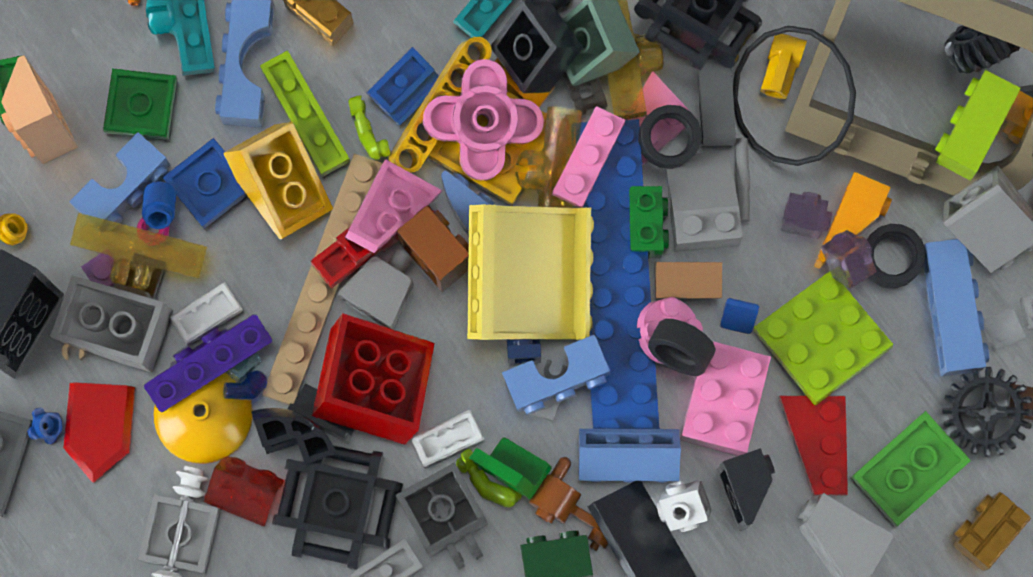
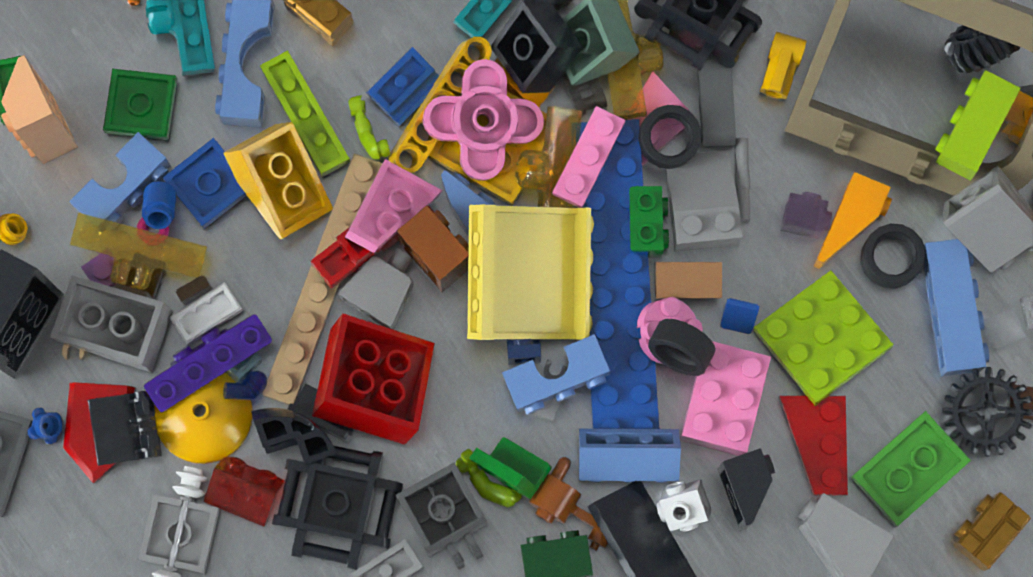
(124, 428): none -> black hinge
(193, 289): none -> dark brown tile
(447, 438): white plate -> none
(849, 258): clear purple brick -> none
(852, 99): black piece -> none

